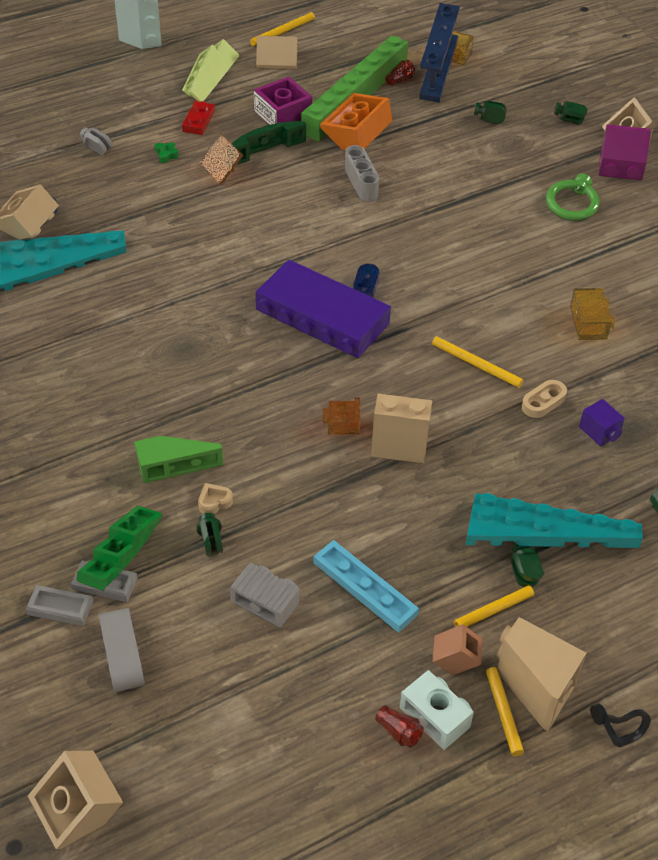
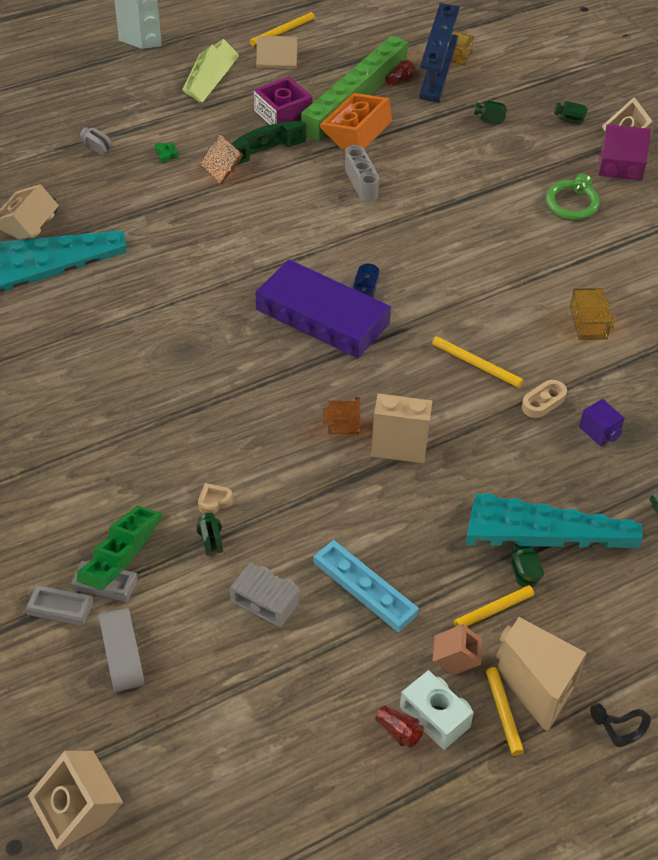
(170, 456): bright green slope -> none
(198, 118): red plate -> none

